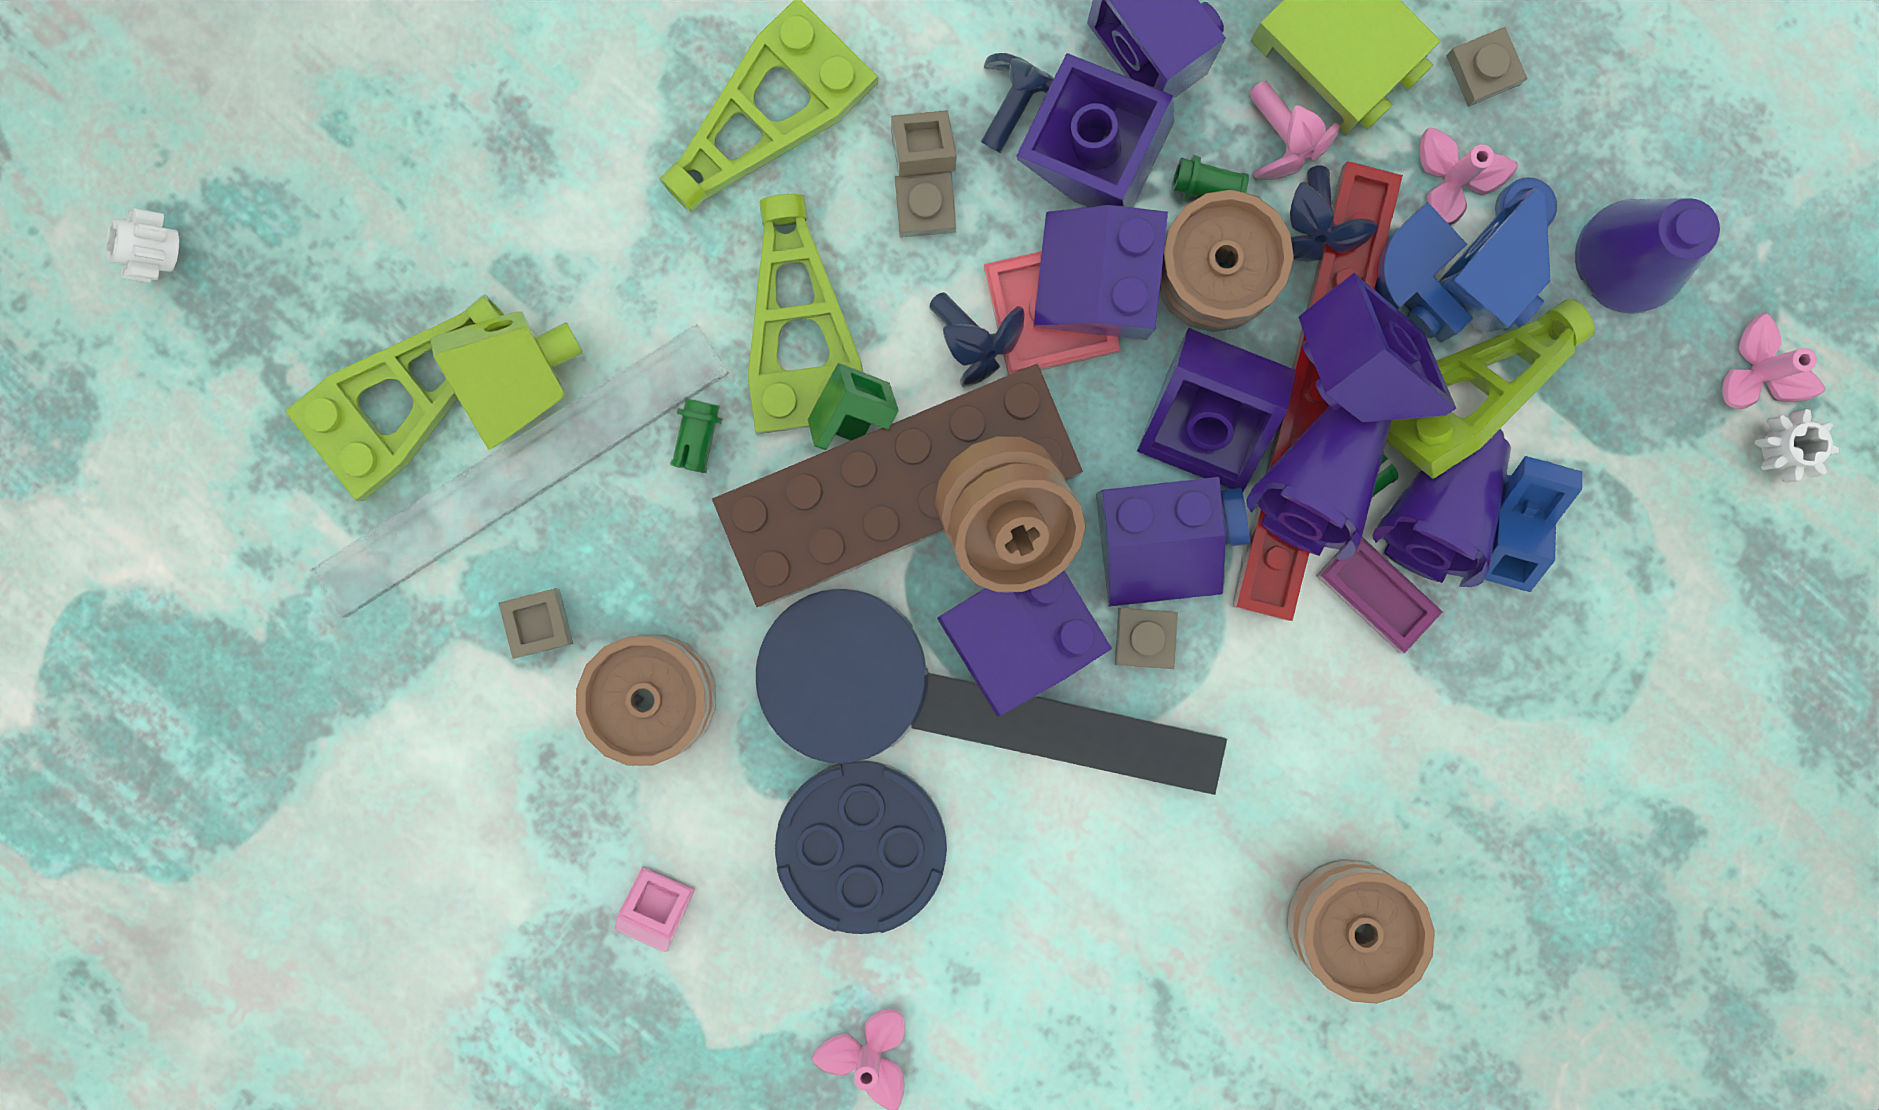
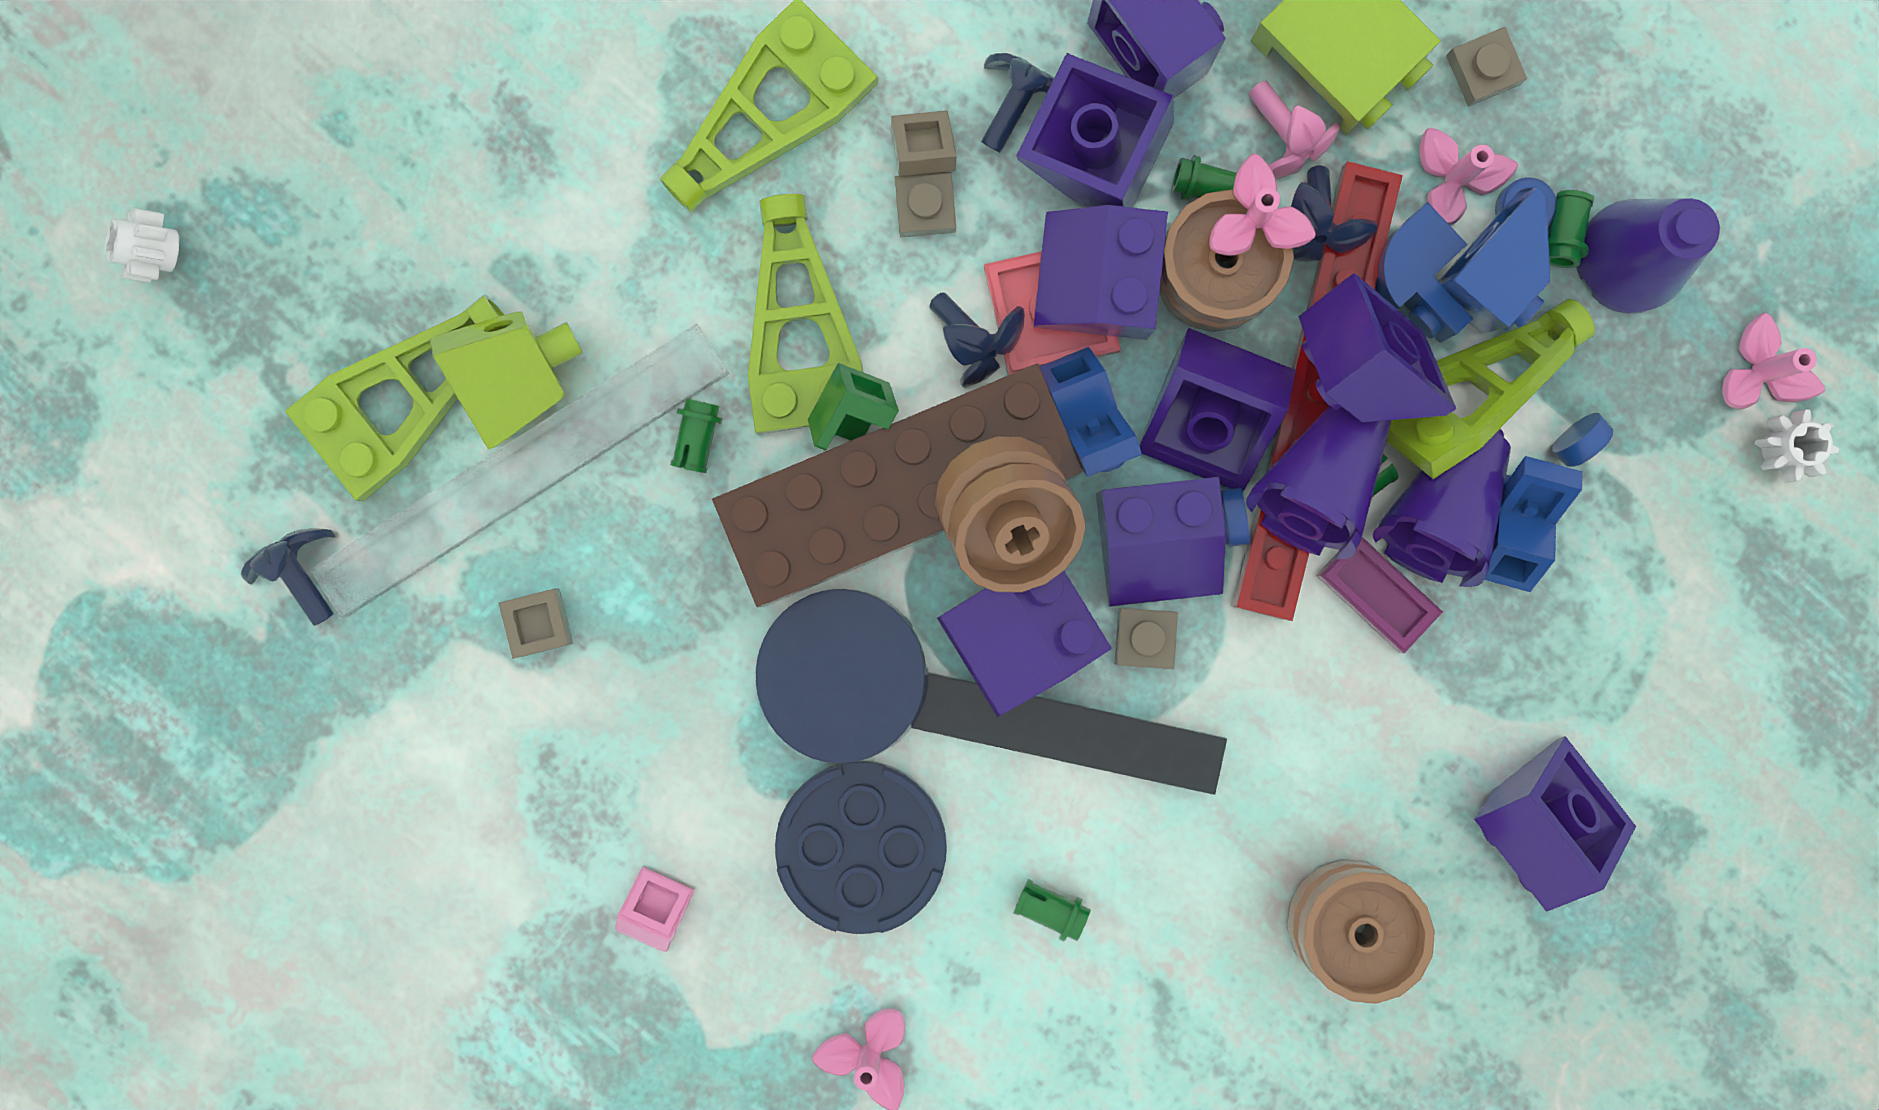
(281, 561): none -> dark blue plant
(611, 706): medium nougat wheel -> none
(1052, 910): none -> green pin
(1090, 412): none -> blue brick
(1256, 191): none -> bright pink plant
(1557, 826): none -> dark purple slope
(1569, 228): none -> green pin
(1583, 440): none -> blue tile

